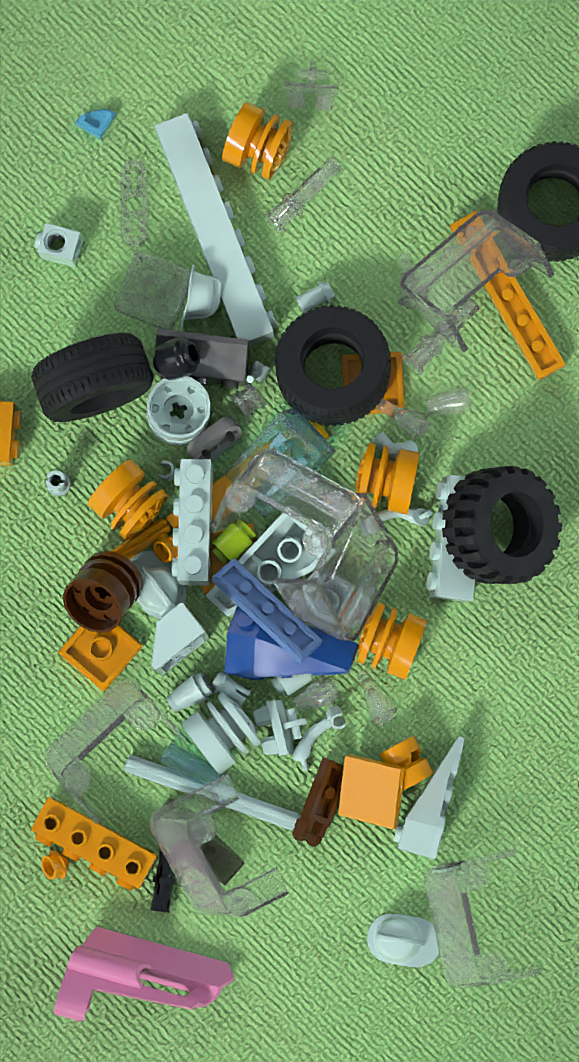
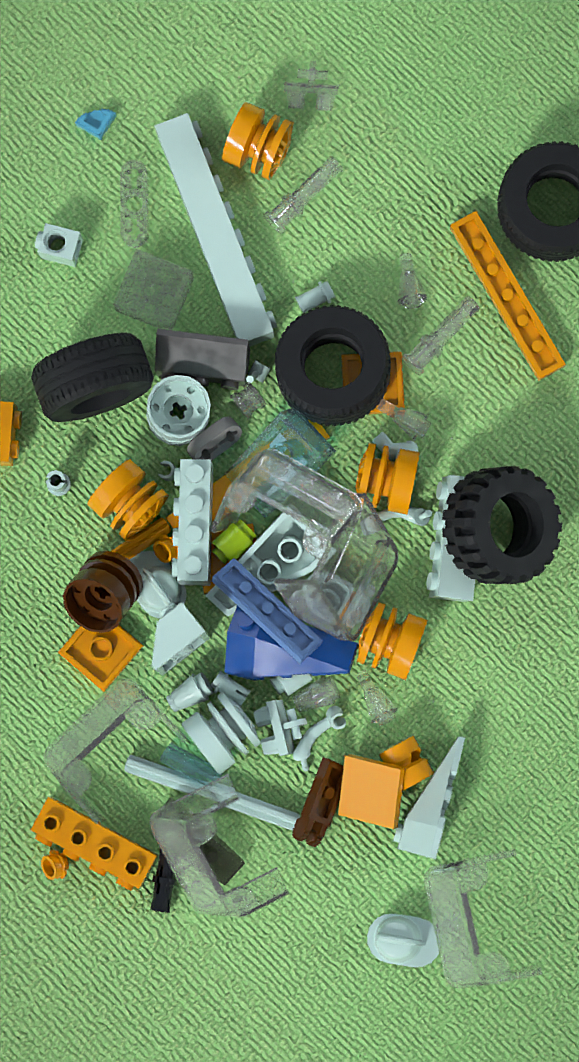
(116, 963): bright pink panel -> none
(176, 358): black head -> none
(202, 296): light aqua piece -> none
(450, 402): clear cone -> none
(464, 265): clear windscreen -> none

